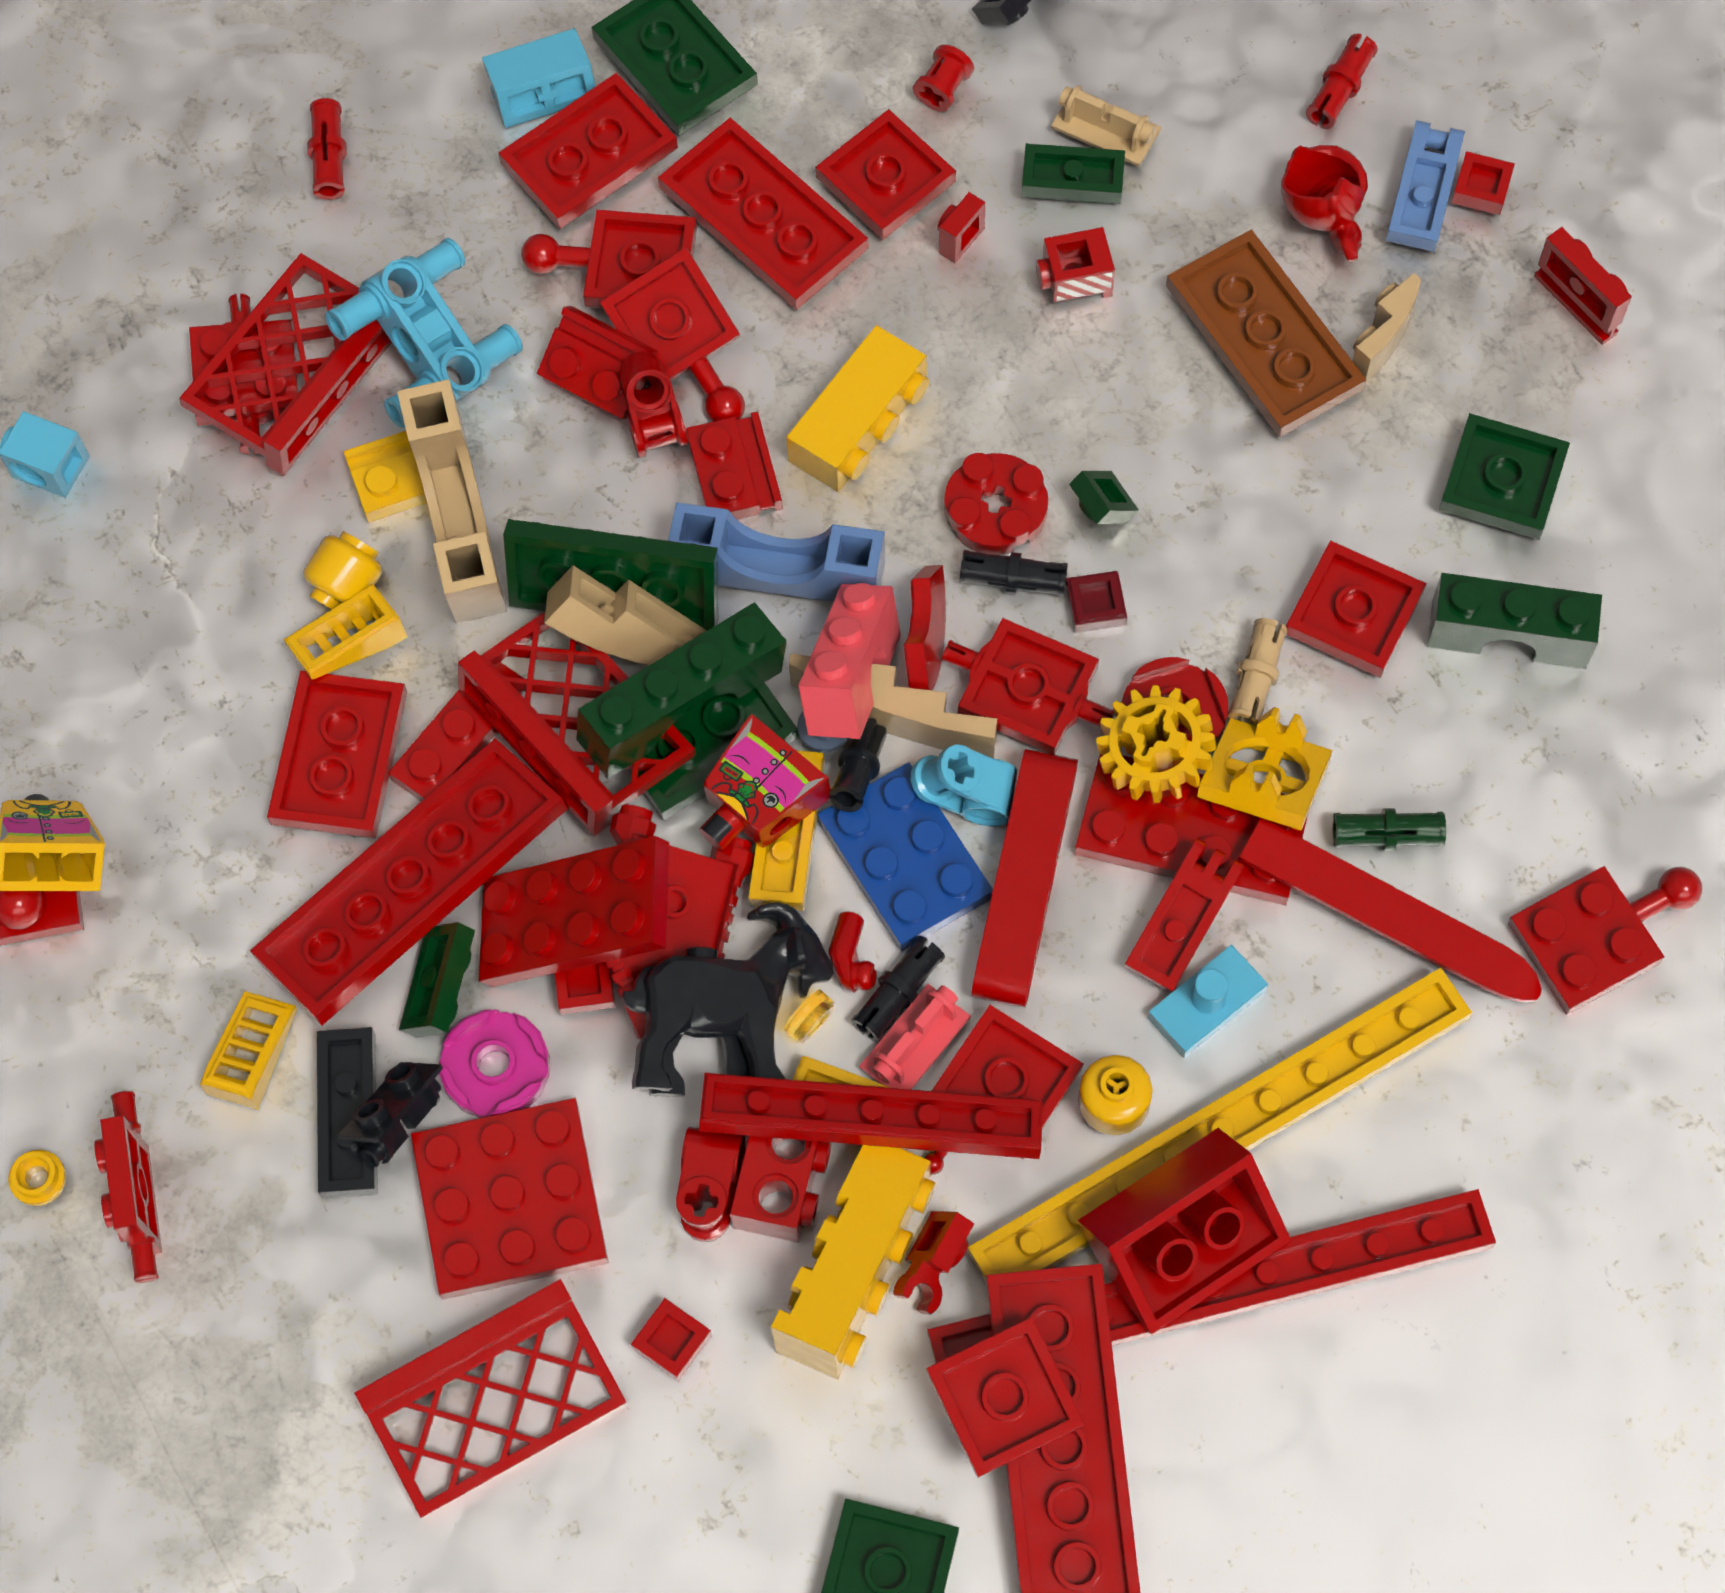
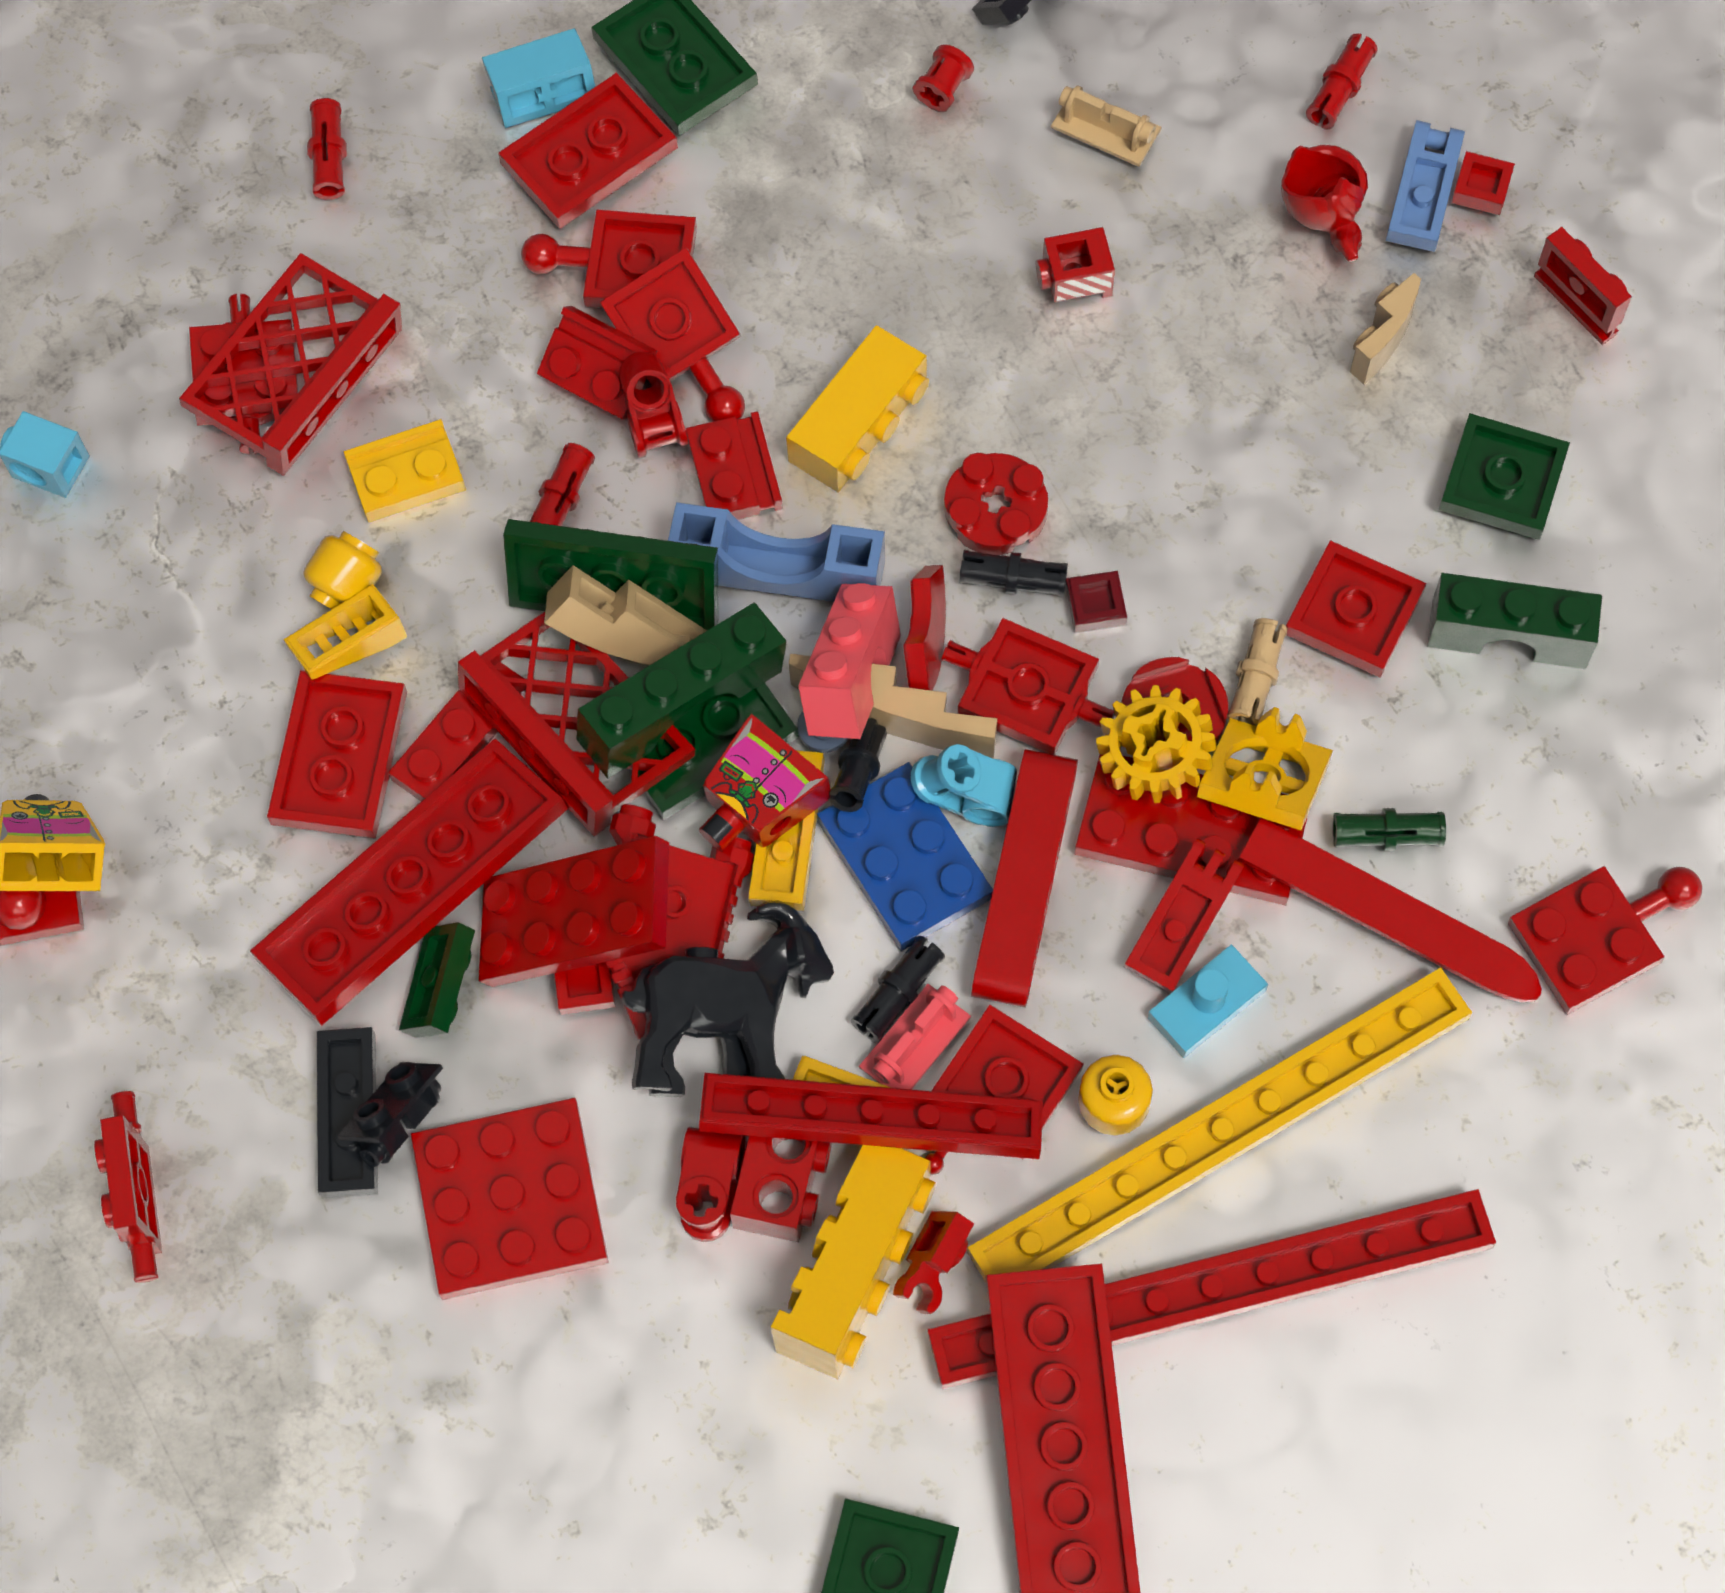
(26, 1167): yellow plate -> none
(248, 1092): yellow slope -> none
(423, 324): medium azure piece -> none
(453, 501): tan arch -> none
(467, 1352): red fence -> none
(488, 1033): dark pink tile -> none
(561, 491): none -> red pin
(671, 1339): red plate -> none
(763, 213): red plate -> none
(809, 1016): clear yellow tile -> none
(844, 956): red arm -> none
(885, 174): red plate -> none
(961, 226): red plate -> none
(1005, 1397): red plate -> none
(1073, 173): dark green plate -> none
(1103, 497): dark green plate -> none
(1185, 1229): red slope -> none
(1265, 333): dark orange plate -> none

